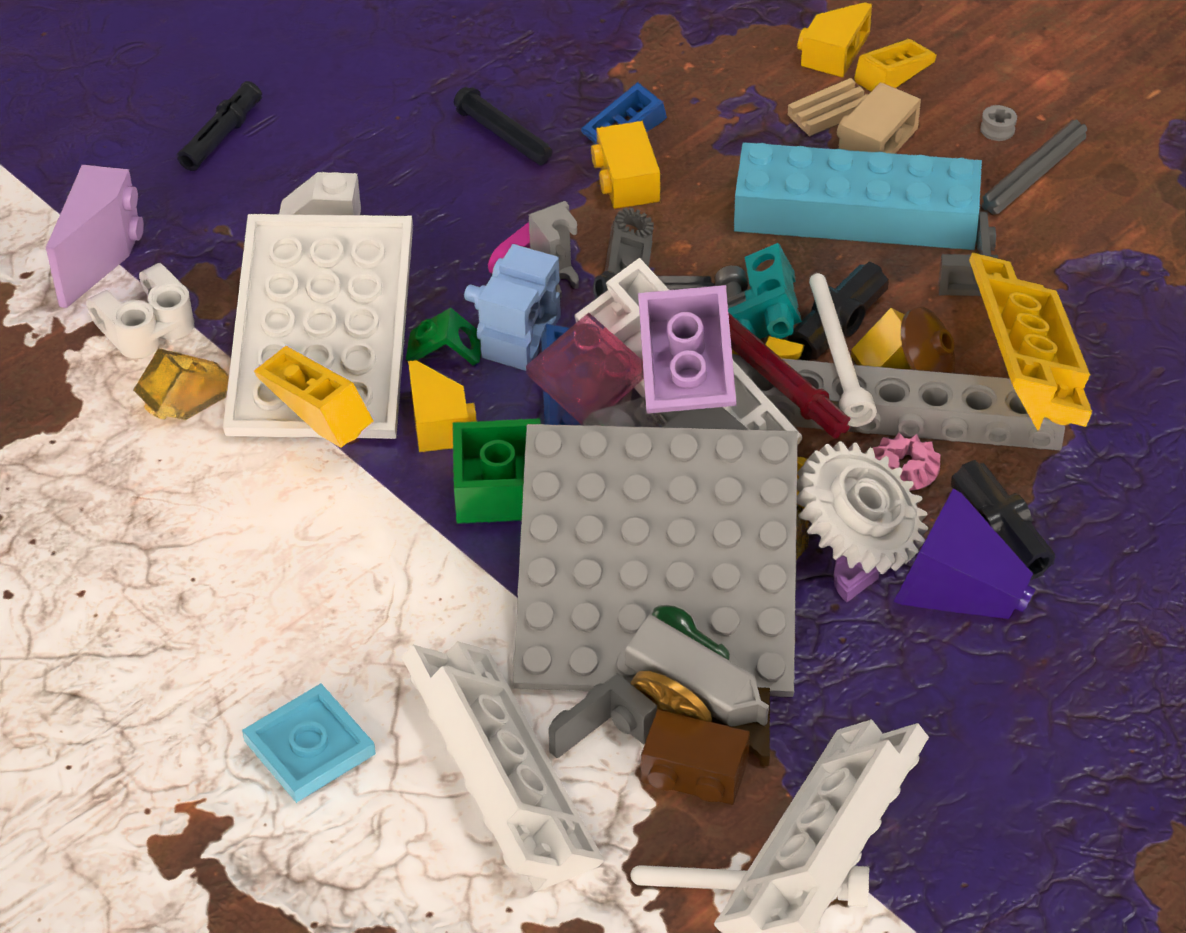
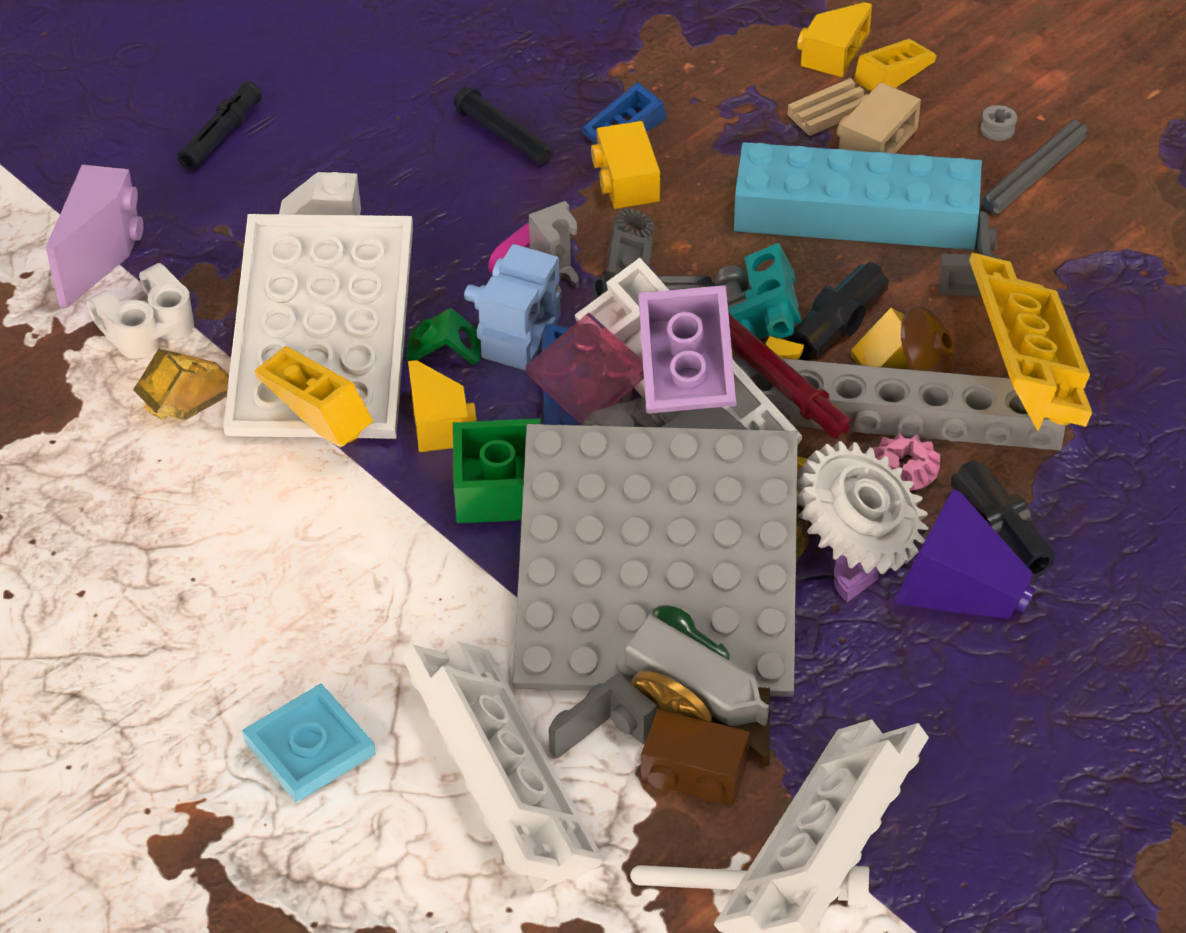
(855, 400): white piece -> none

